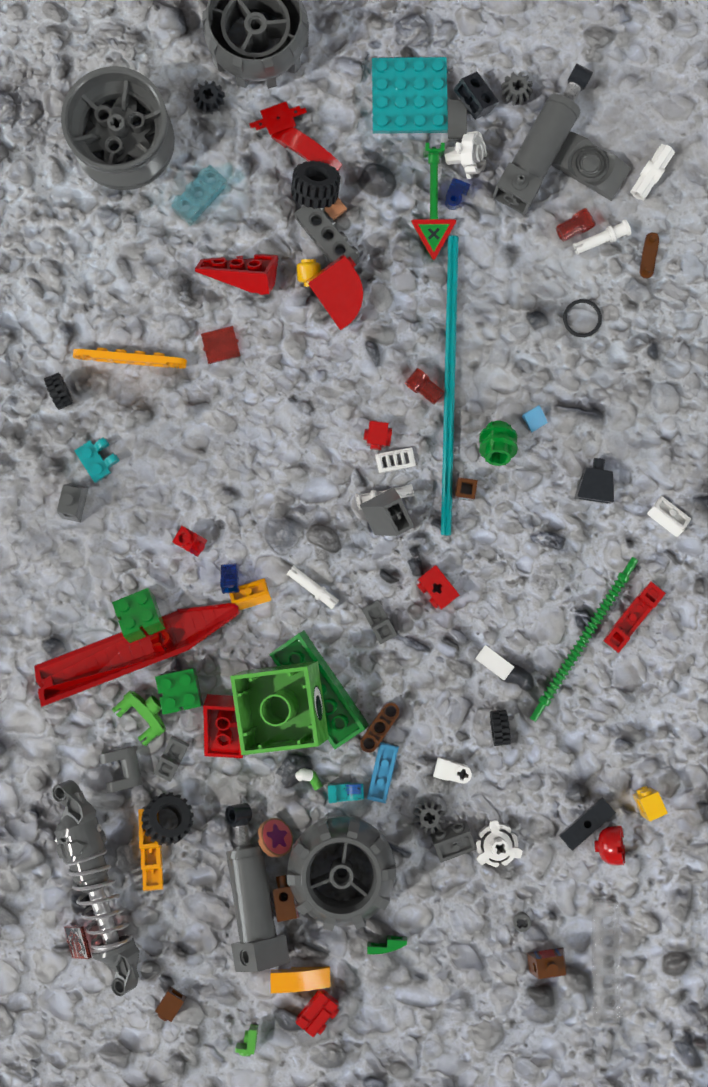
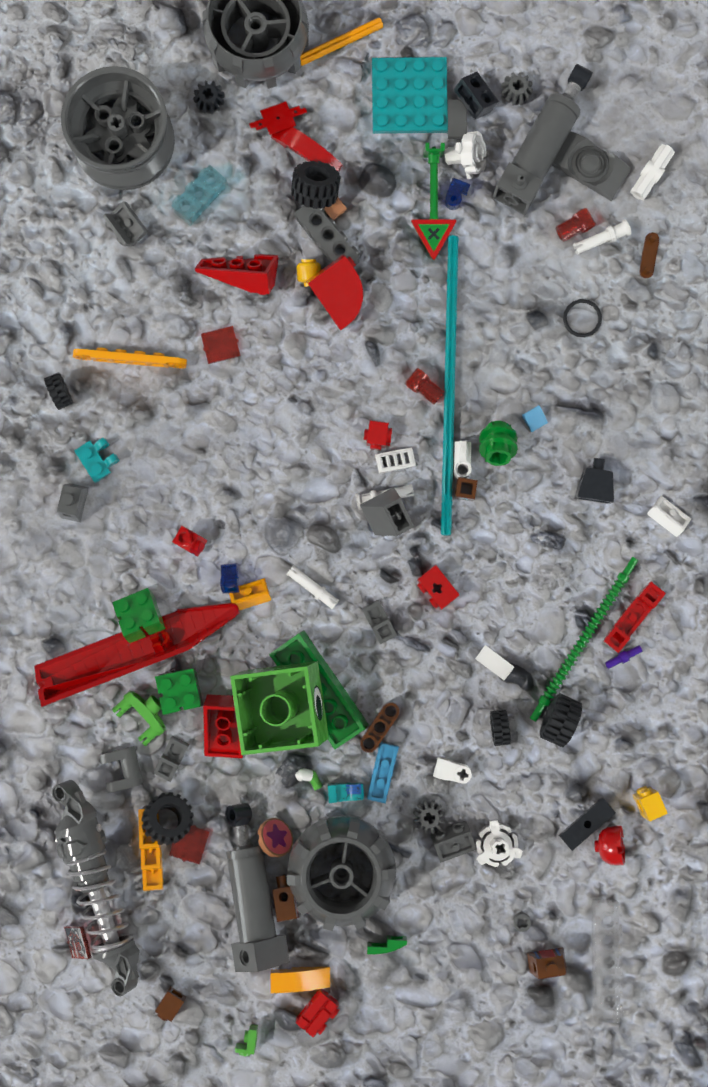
(125, 225): none -> dark grey bracket
(191, 846): none -> clear red piece
(341, 41): none -> light orange axle
(462, 457): none -> white piece
(561, 720): none -> black tyre
(623, 657): none -> dark purple bar

